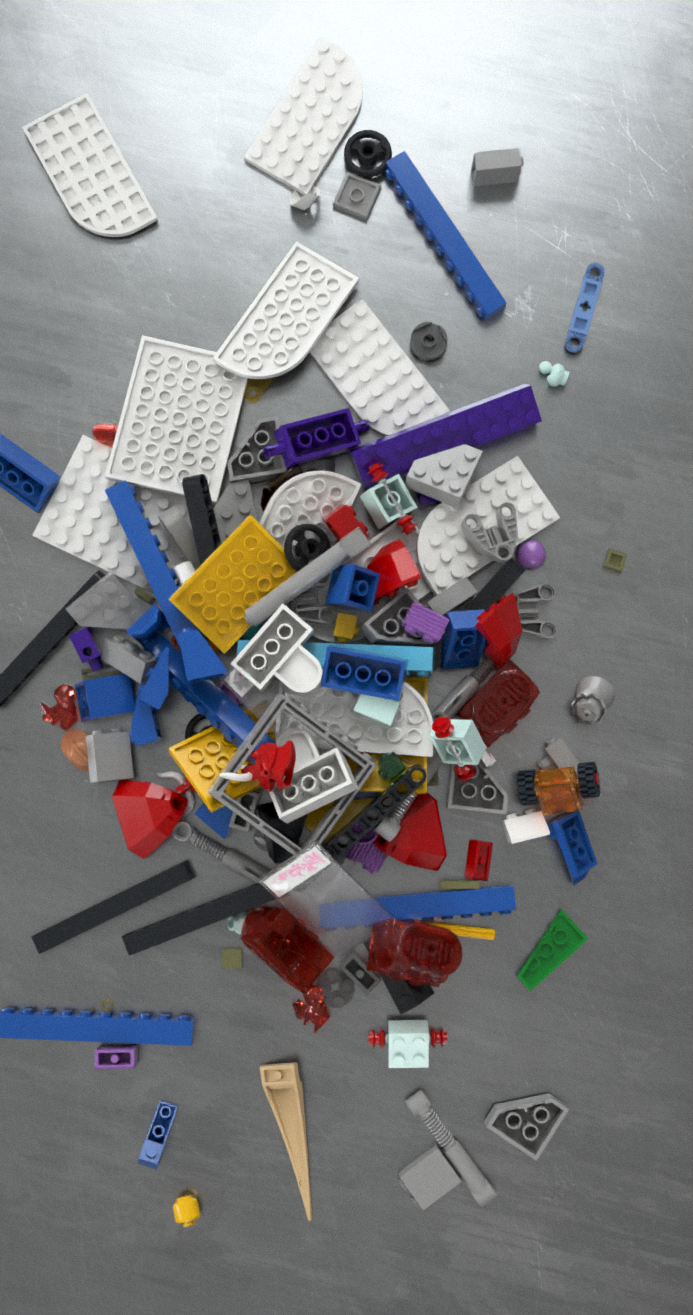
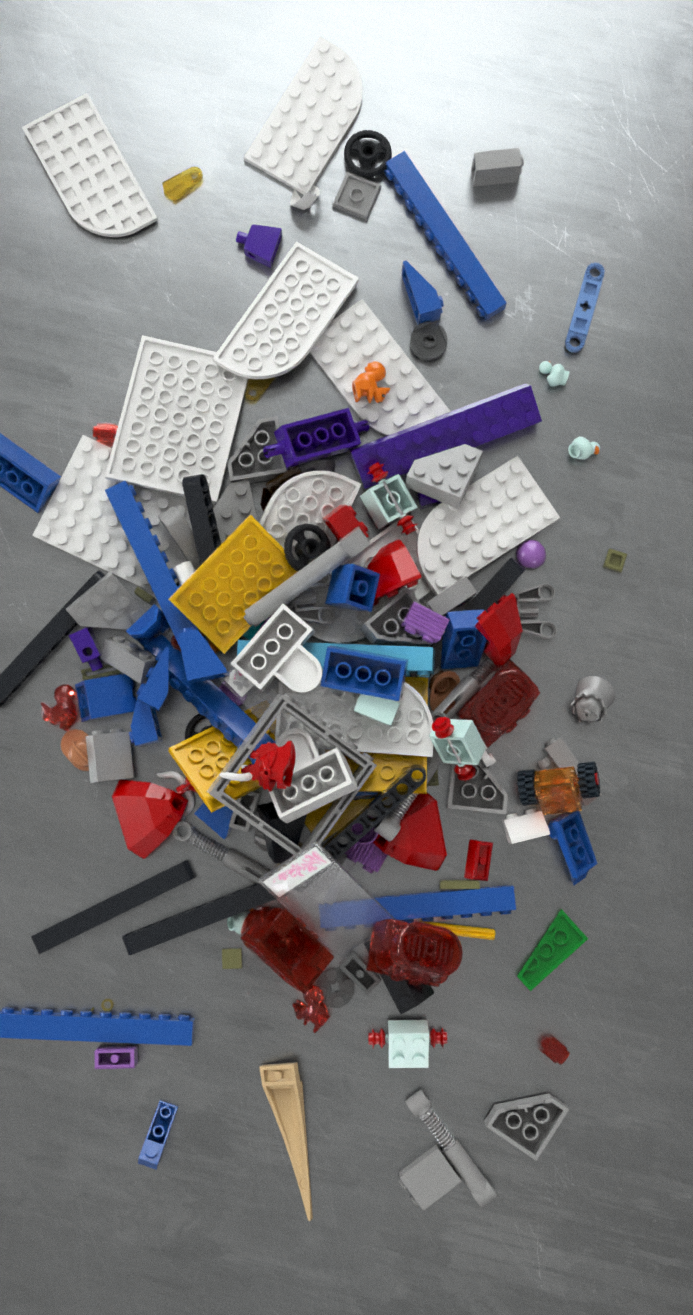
(181, 183): none -> clear yellow piece
(186, 1210): yellow head -> none
(261, 243): none -> dark purple torso
(345, 627): yellow brick -> none
(366, 383): none -> orange animal
(390, 767): clear green brick -> none
(422, 295): none -> blue slope
(441, 686): none -> nougat piece
(501, 538): light grey connector -> none
(554, 1049): none -> clear red brick
(582, 448): none -> light aqua animal

